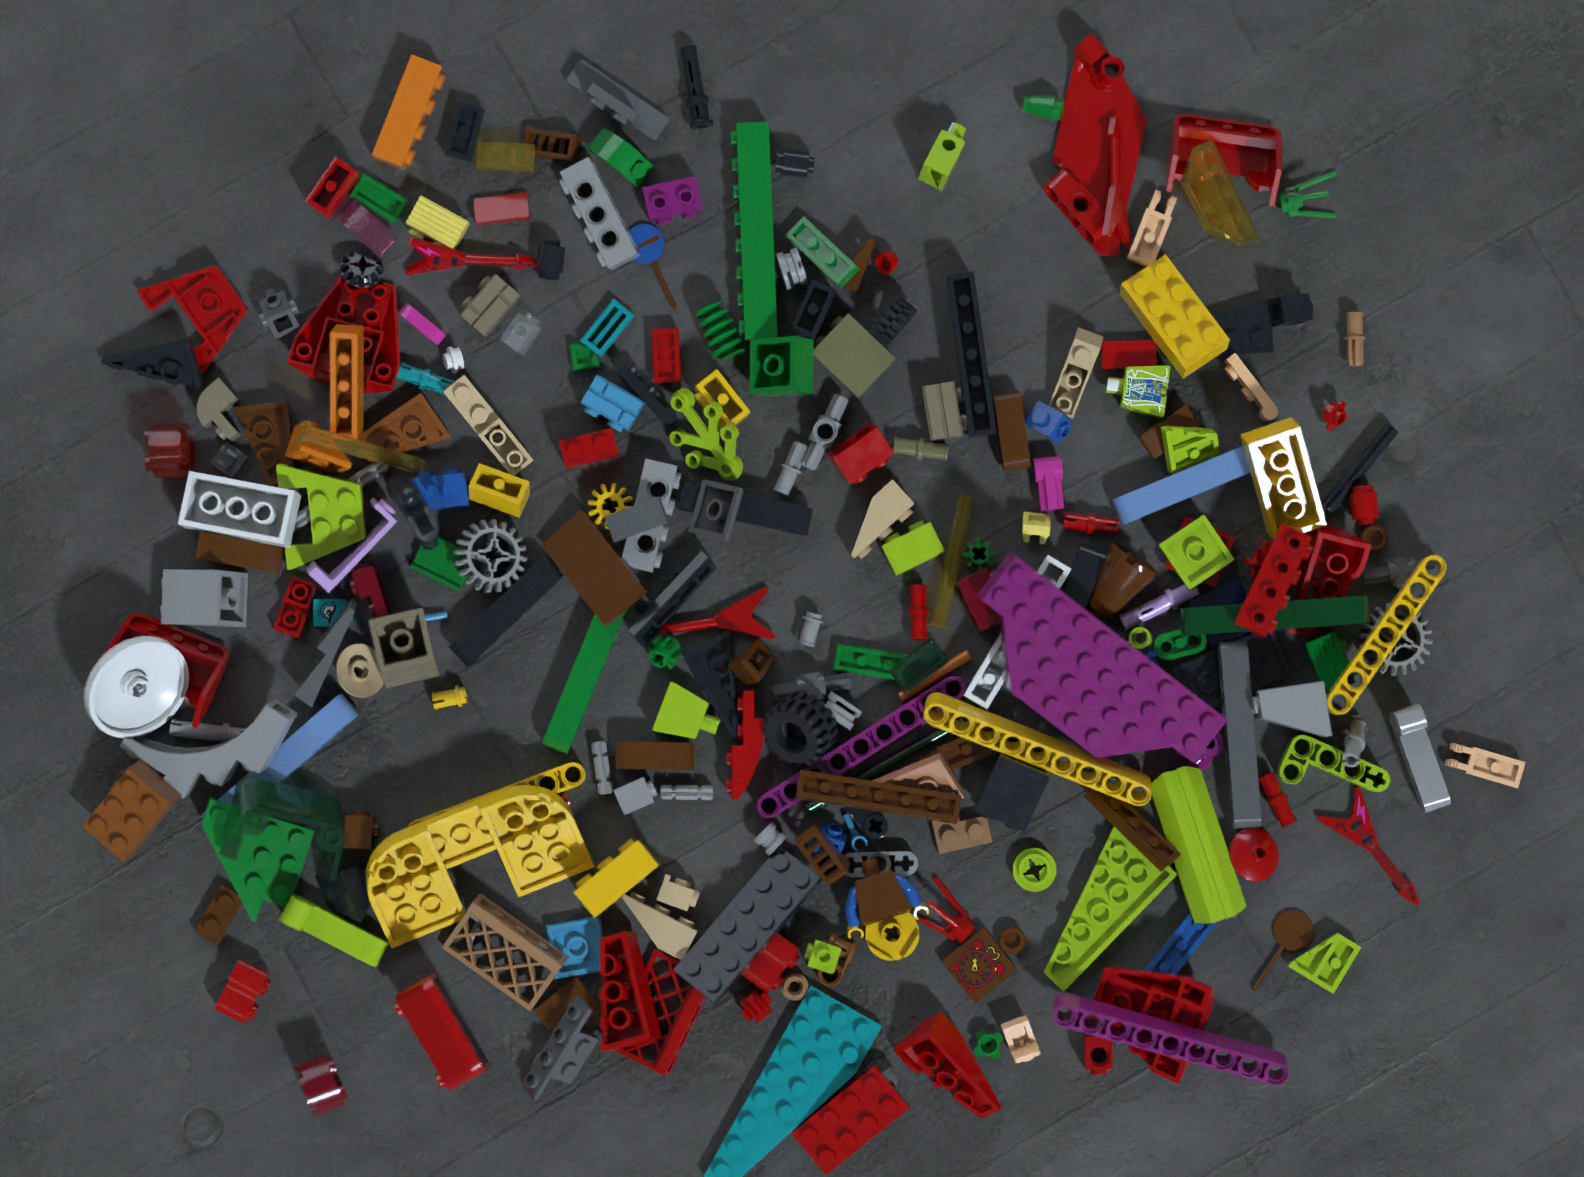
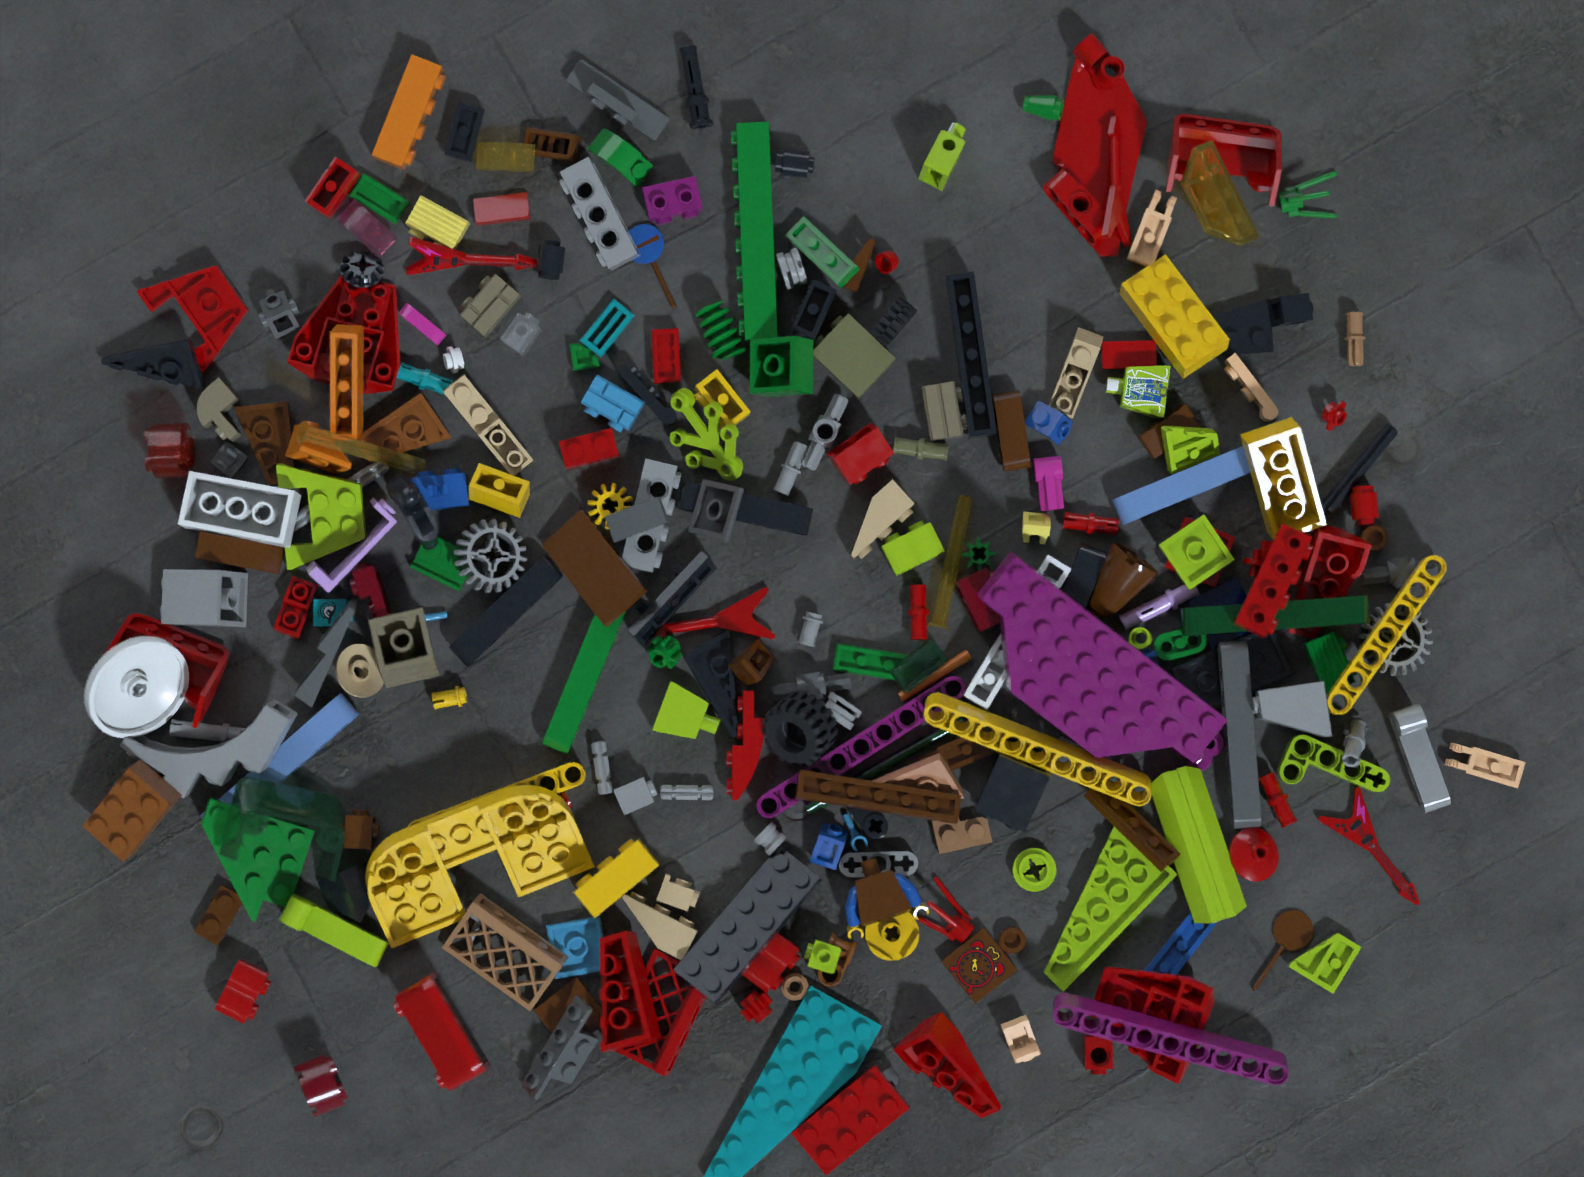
(654, 755): reddish brown beam -> none
(822, 869): reddish brown slope -> none
(992, 1051): green plate -> none

